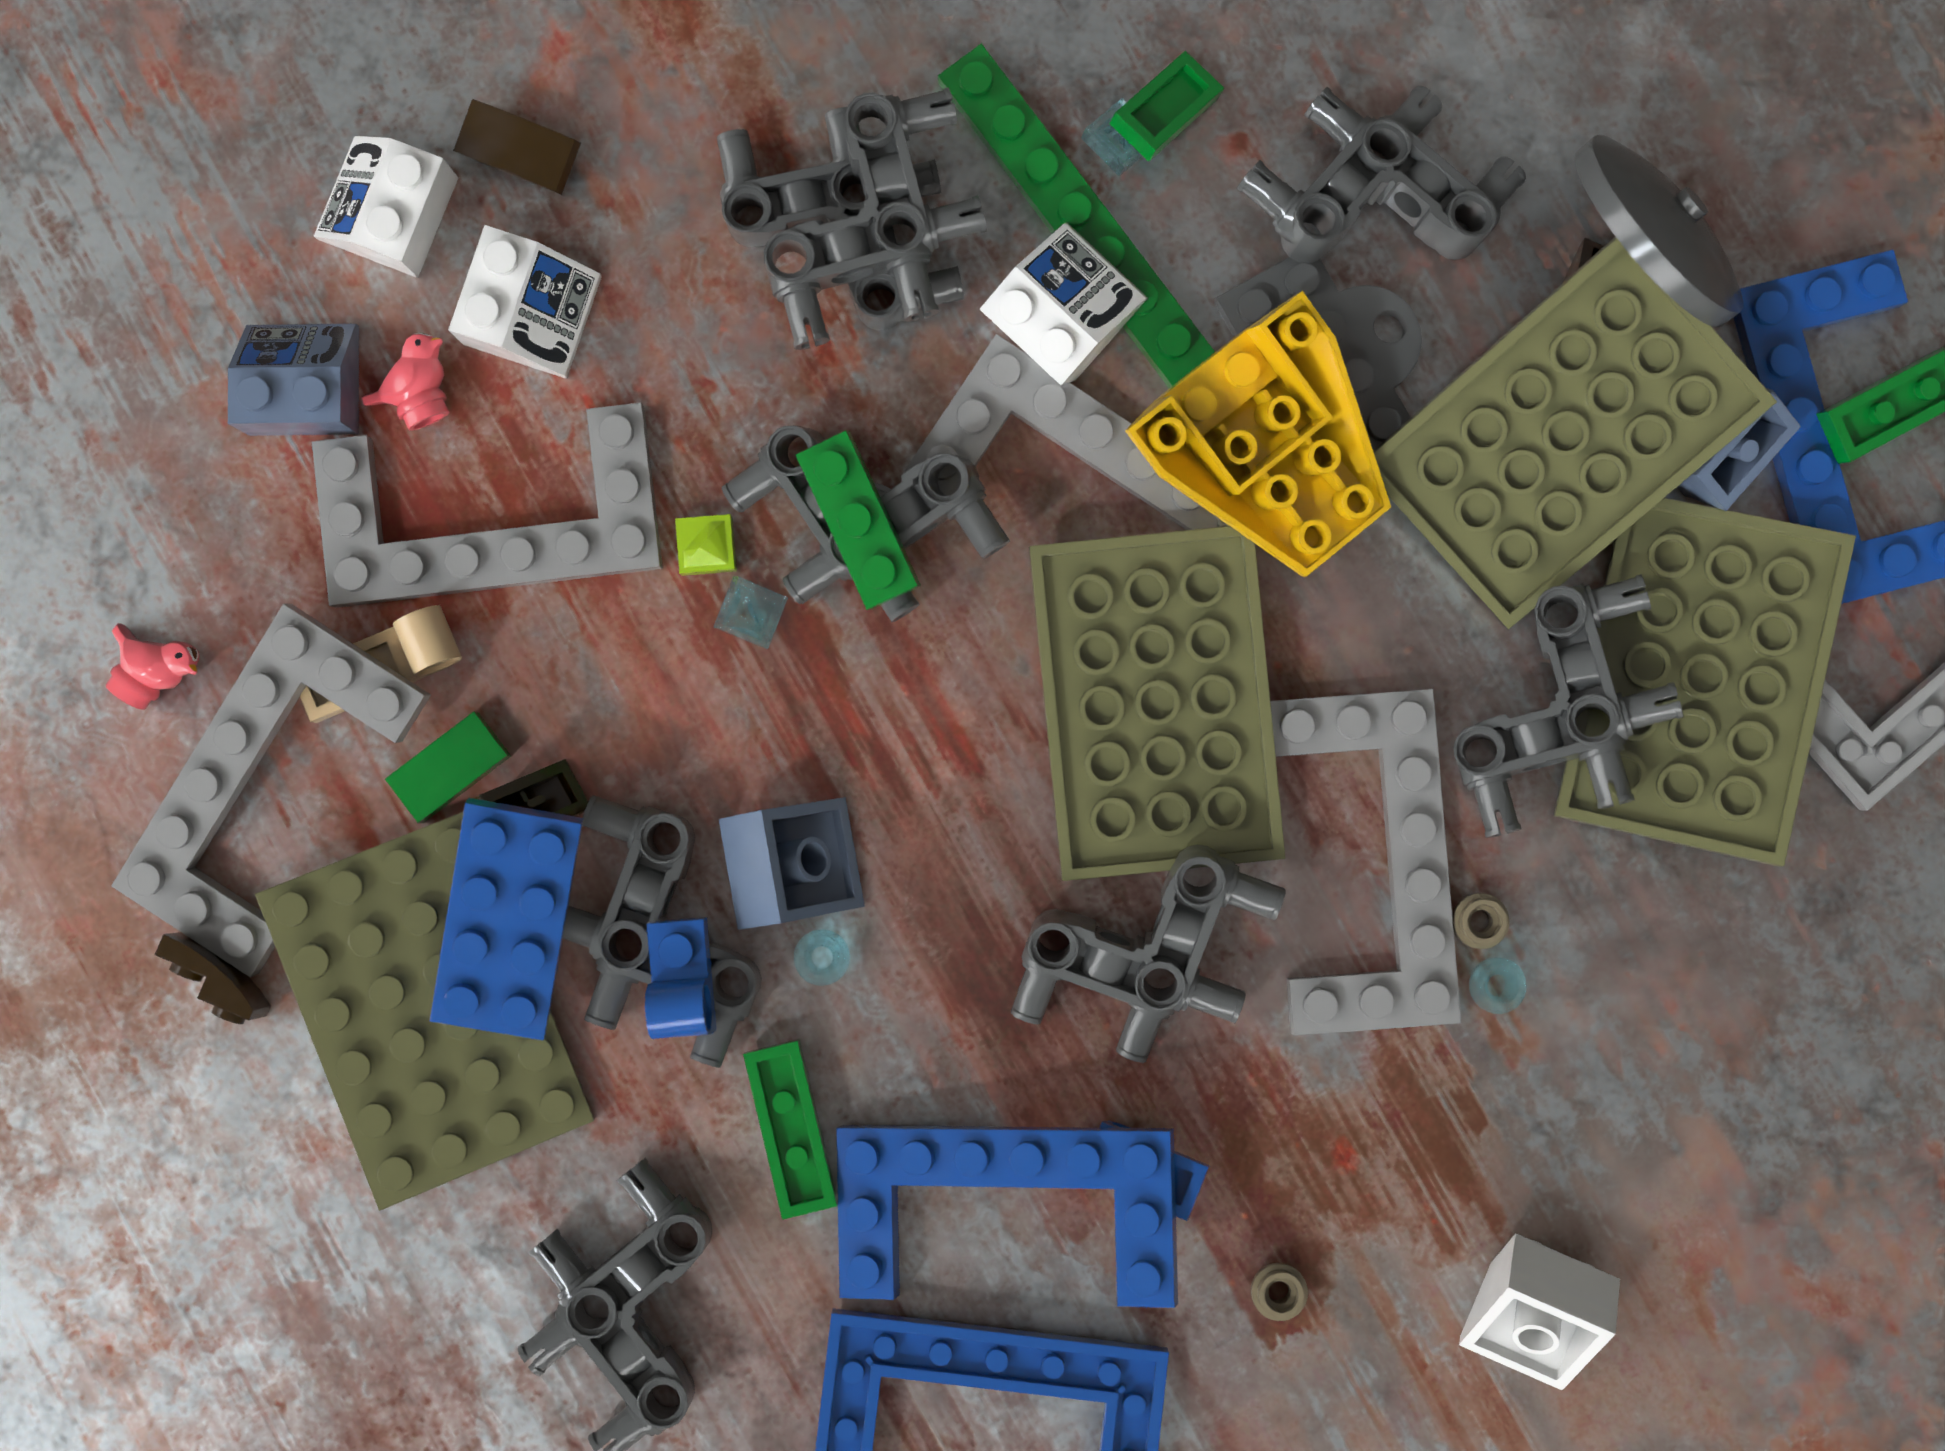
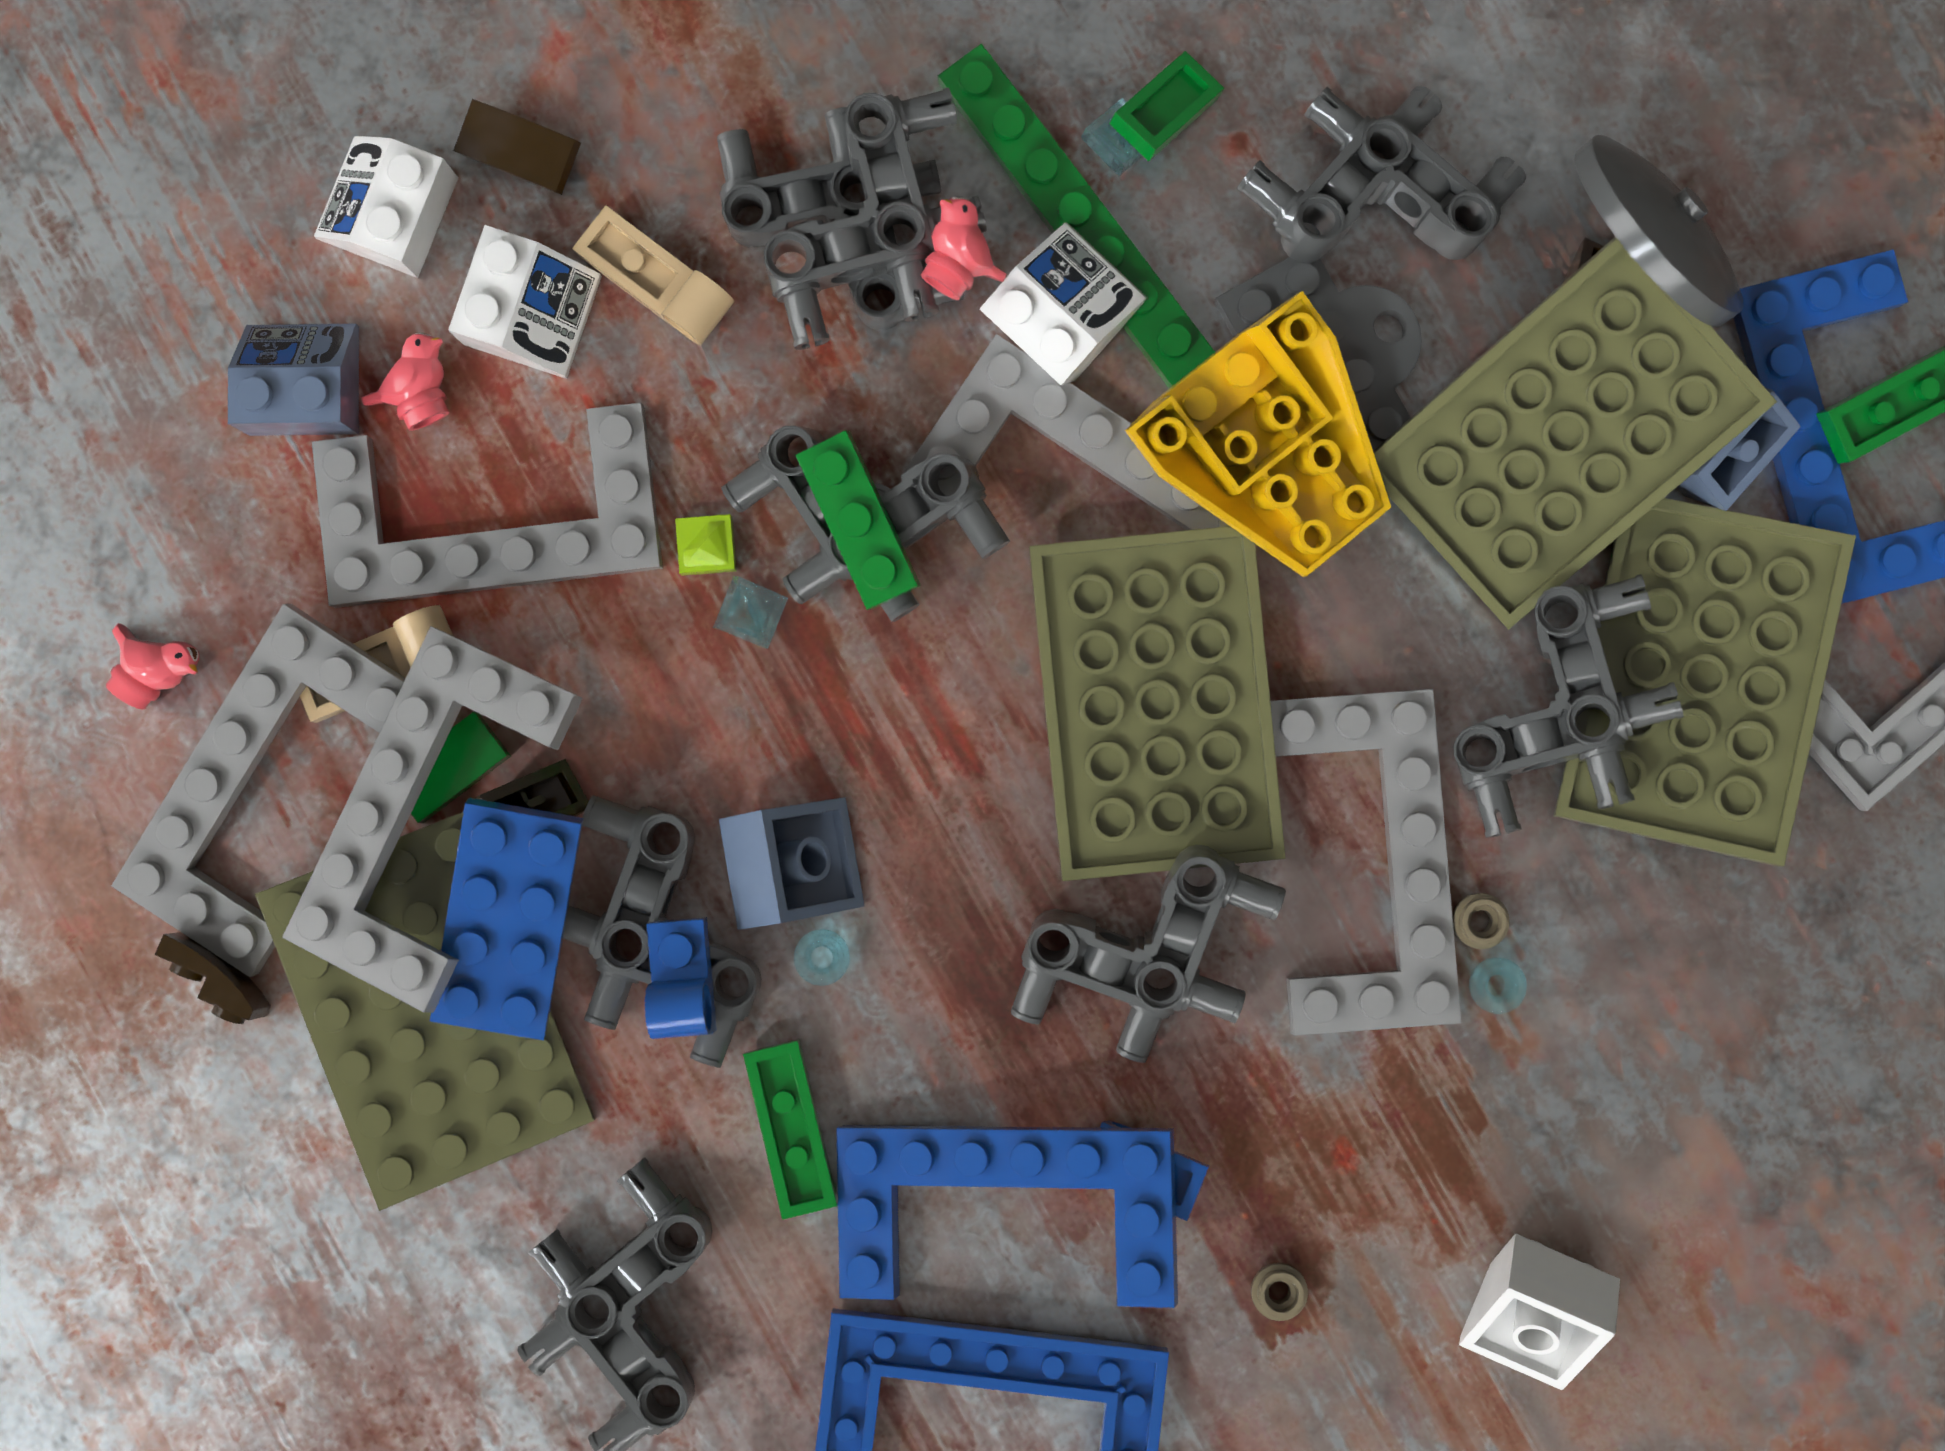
(332, 909): none -> light grey plate
(653, 276): none -> tan plate
(958, 250): none -> coral animal

